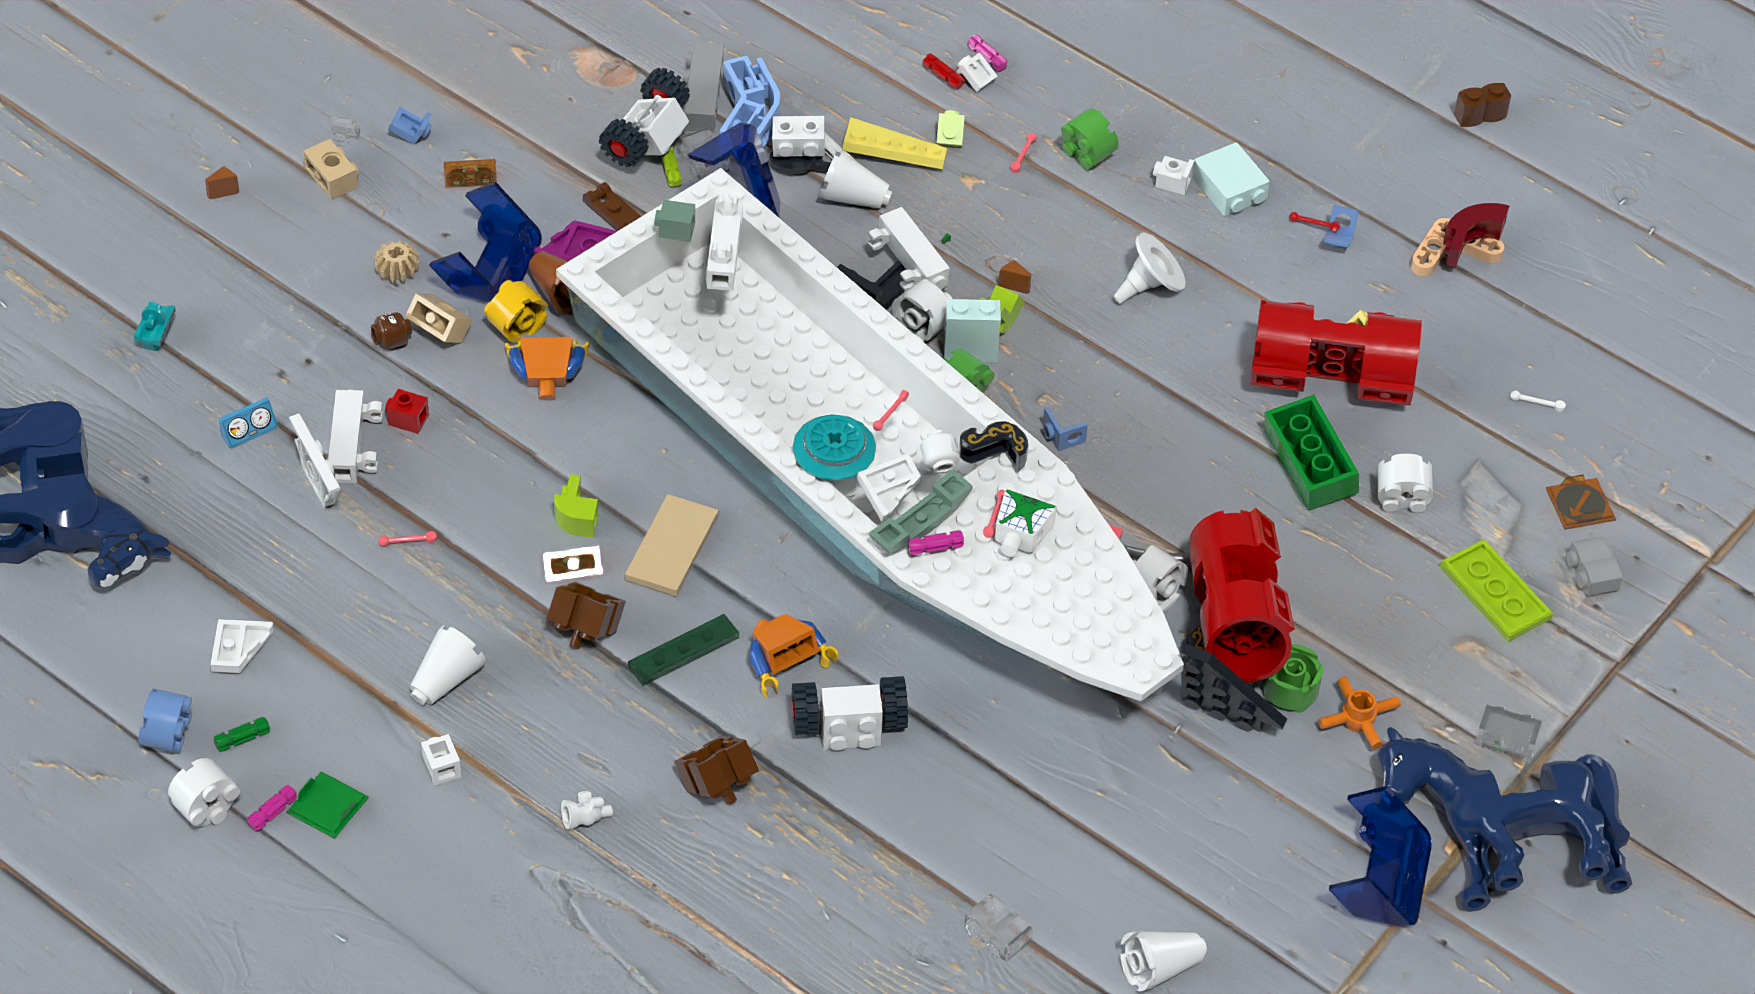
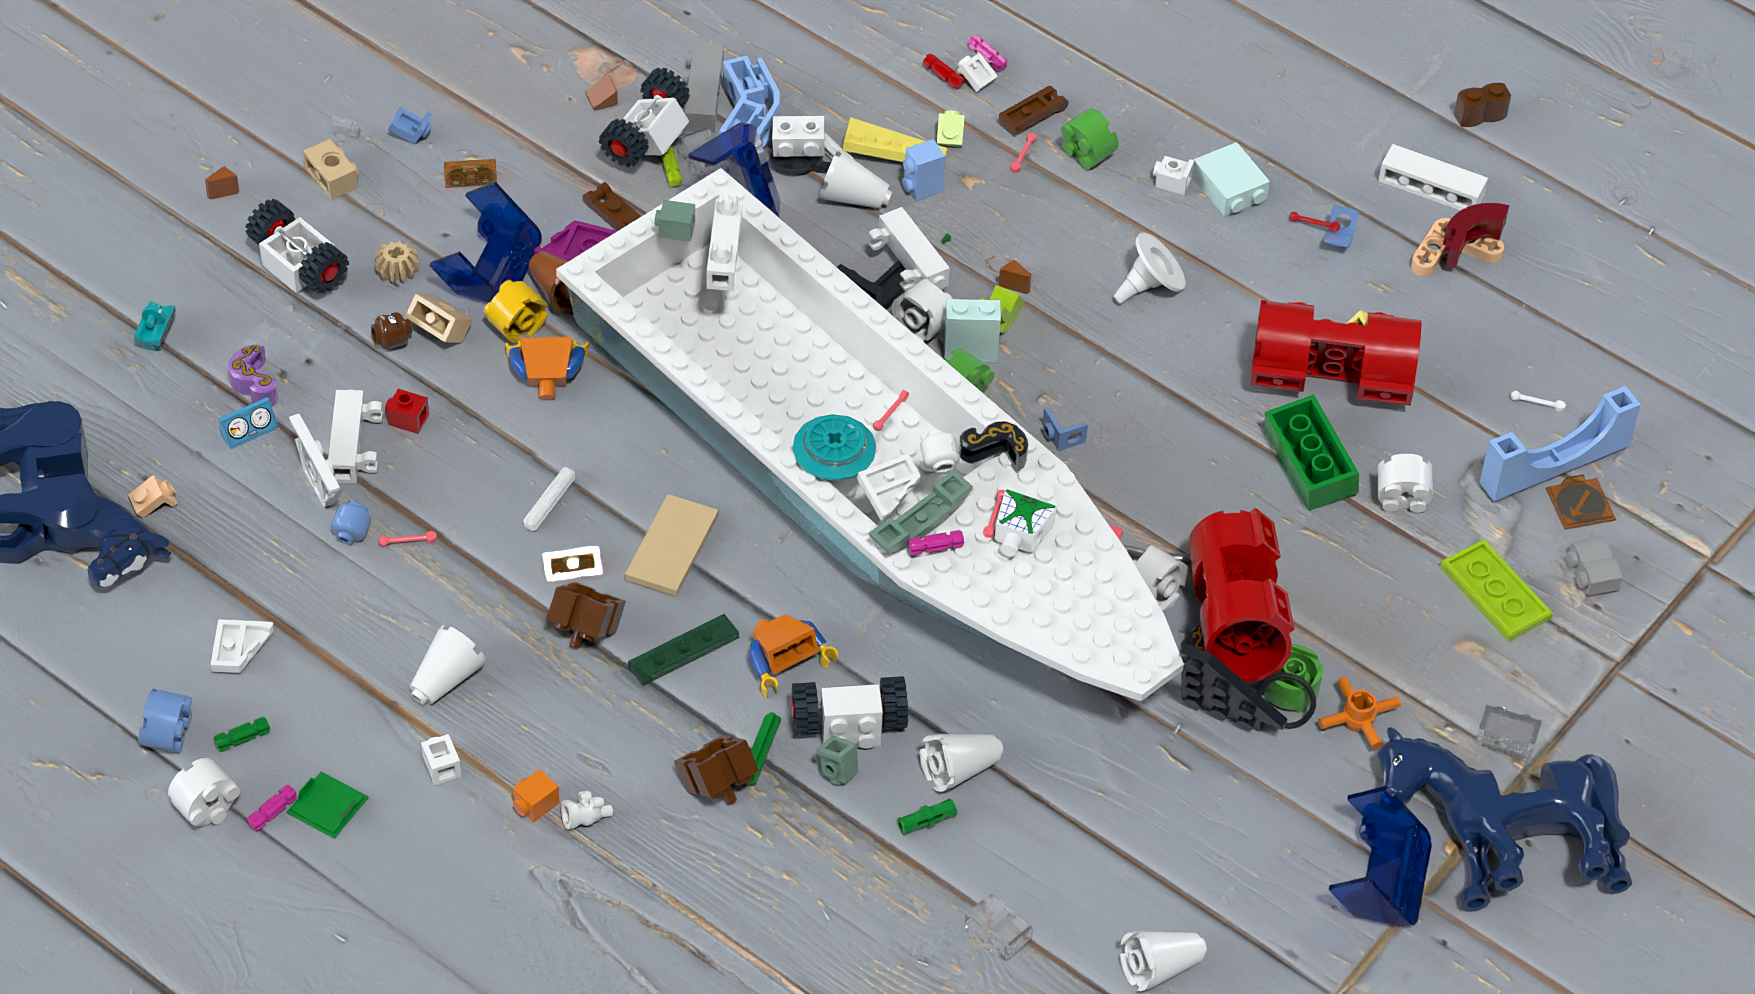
(151, 495): none -> light nougat bracket
(247, 377): none -> medium lavender animal
(295, 249): none -> brick
(351, 522): none -> medium blue head
(535, 796): none -> orange brick
(549, 499): none -> white axle
(575, 513): lime brick -> none
(602, 94): none -> slope
(763, 743): none -> green axle
(838, 766): none -> sand green brick
(924, 170): none -> light blue brick
(927, 816): none -> green pin
(957, 757): none -> white cone
(1033, 110): none -> reddish brown plate
(1302, 681): none -> black tyre
(1432, 178): none -> white brick
(1513, 468): none -> light blue arch

